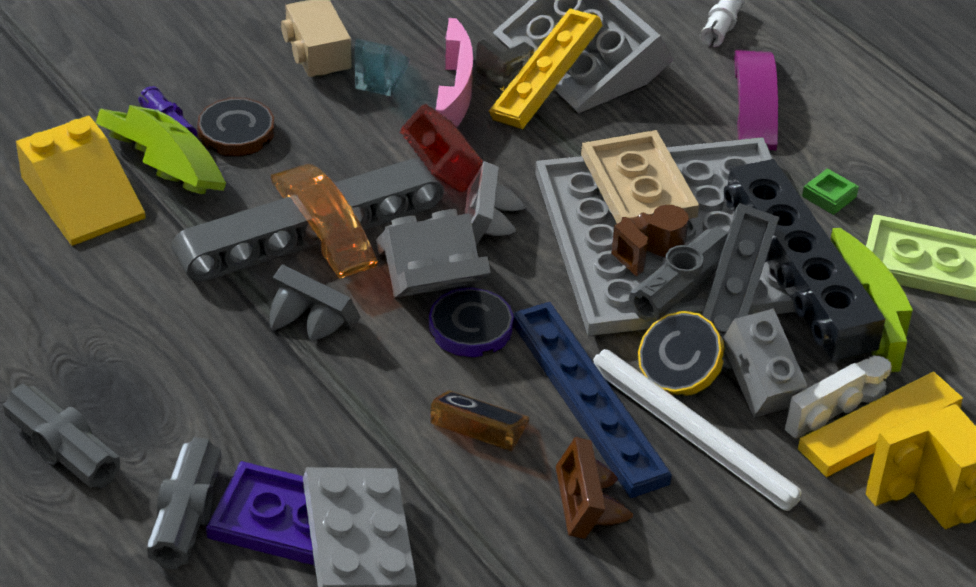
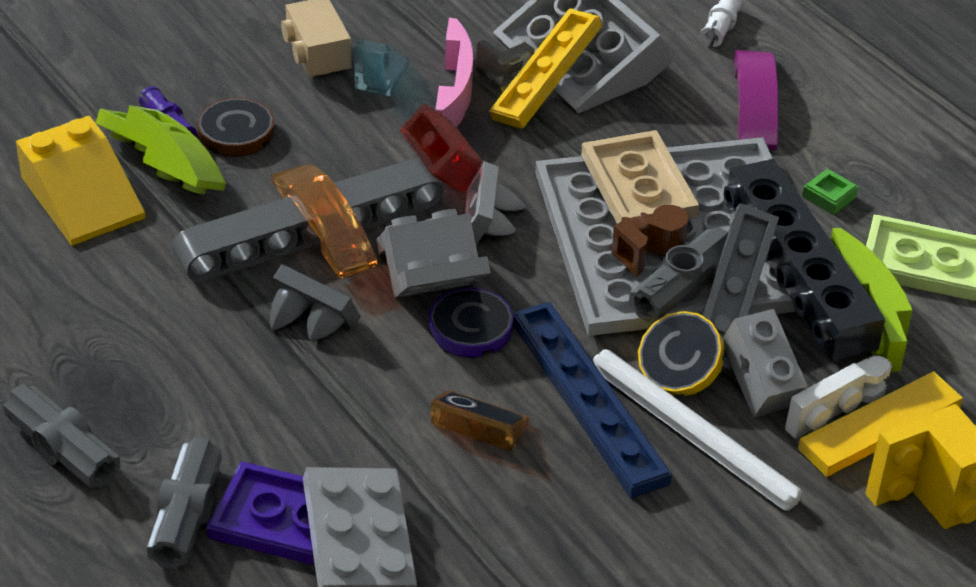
(581, 487): reddish brown tile -> none

